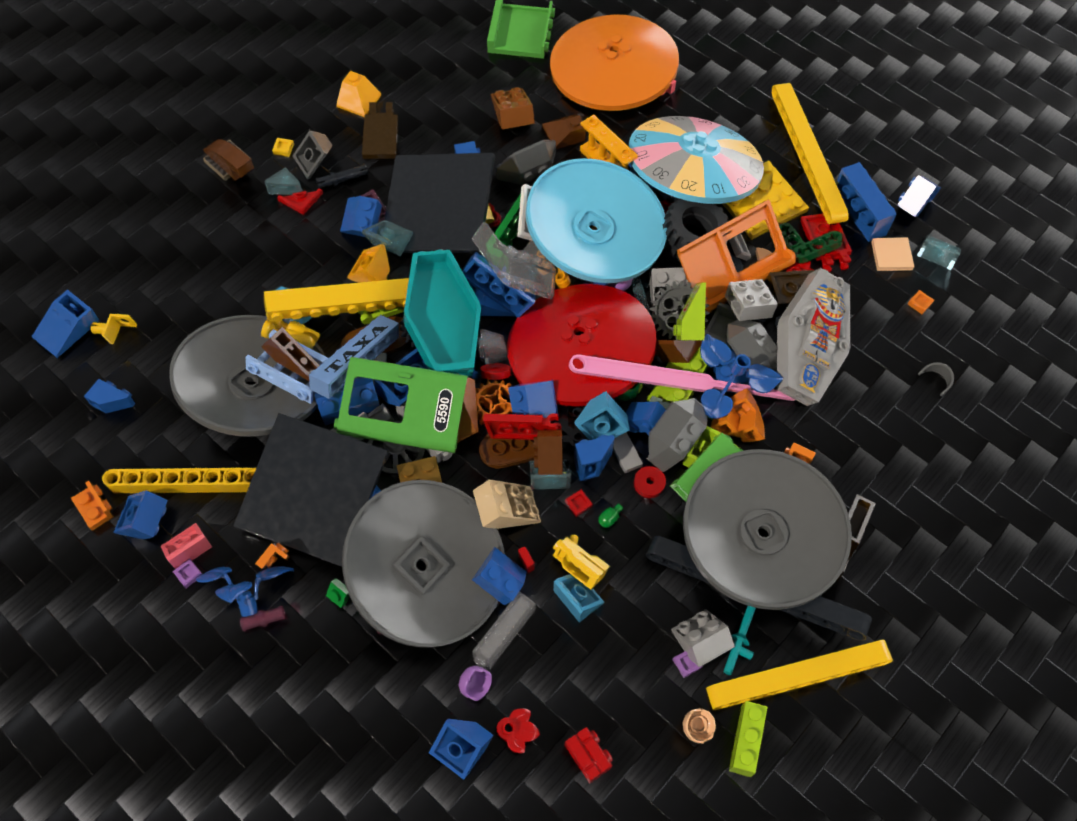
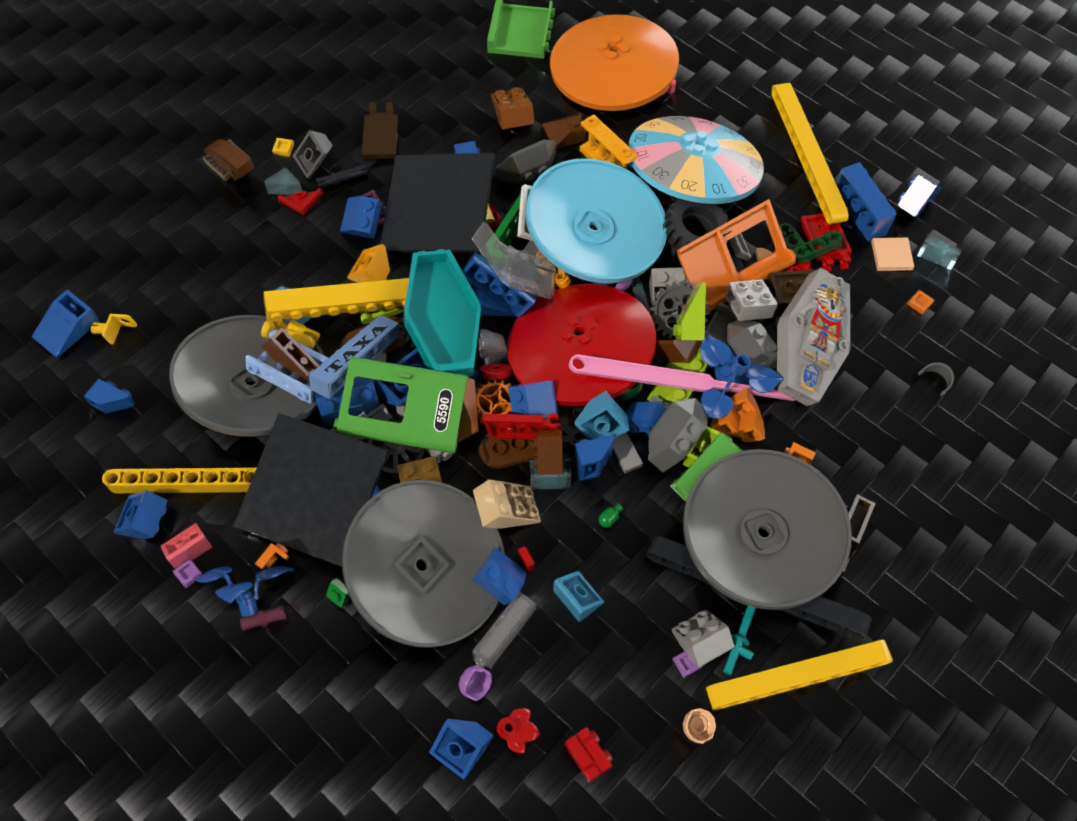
(92, 506): orange bracket -> none
(356, 94): light orange slope -> none
(391, 235): clear light blue slope -> none
(578, 502): red tile -> none
(579, 563): yellow piece -> none
(649, 490): red piece -> none
(748, 739): lime brick -> none
(782, 196): yellow plate -> none

